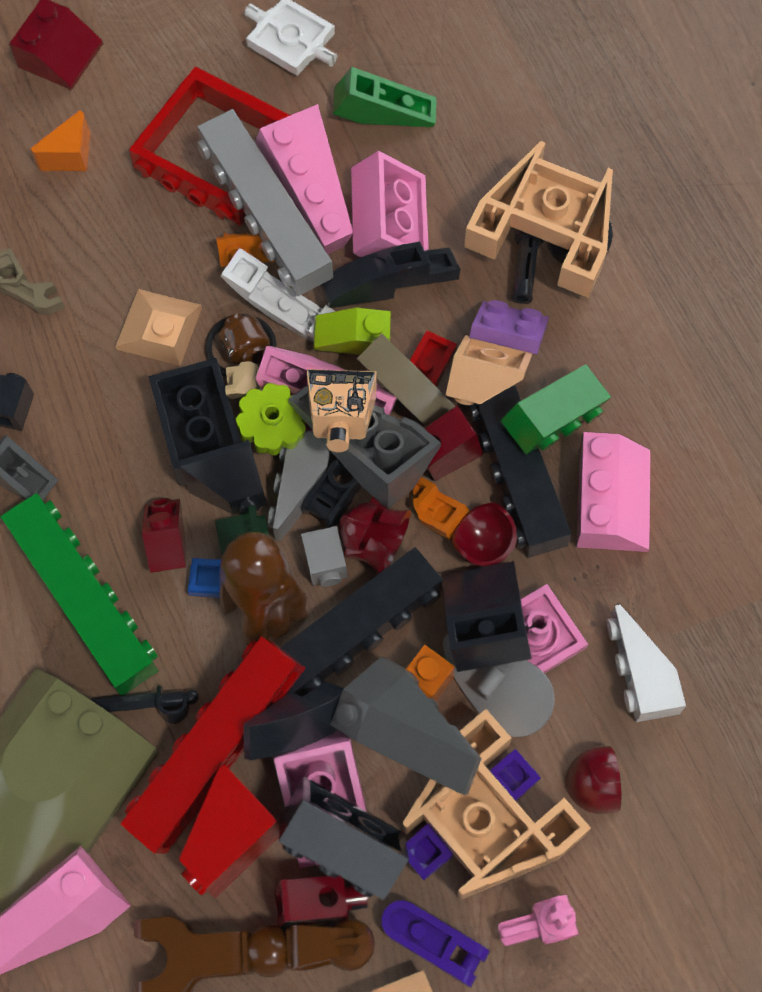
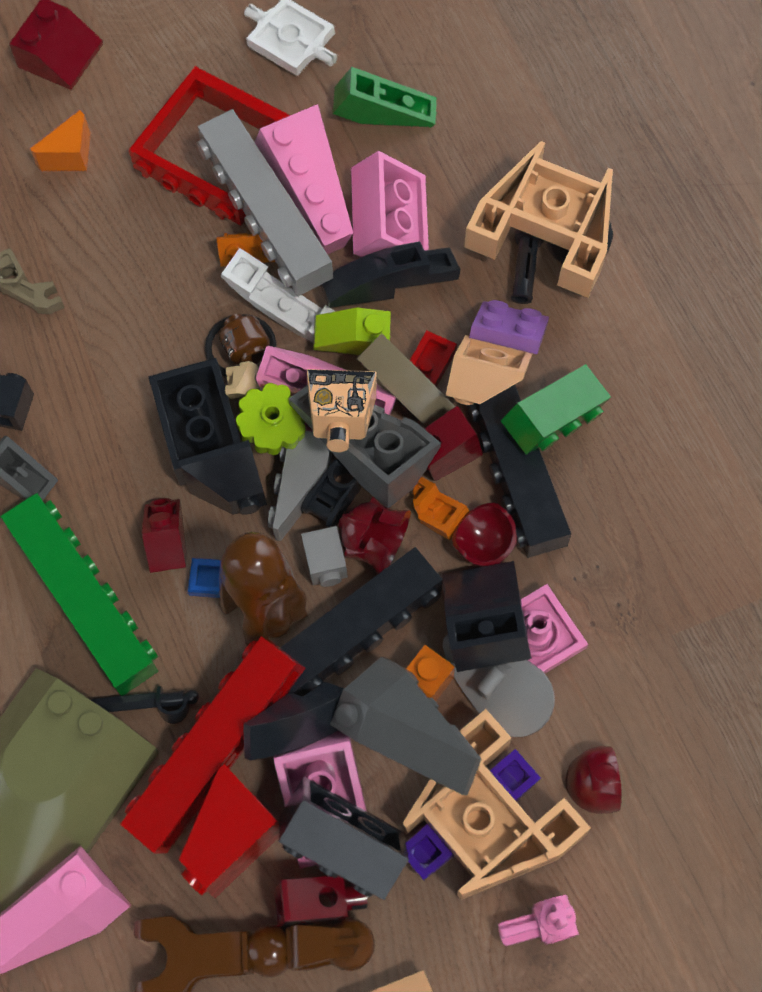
(158, 327): light nougat slope -> none
(232, 527): clear green bracket -> none
(432, 940): dark purple plate -> none
(613, 493): bright pink slope -> none
(650, 677): white slope -> none

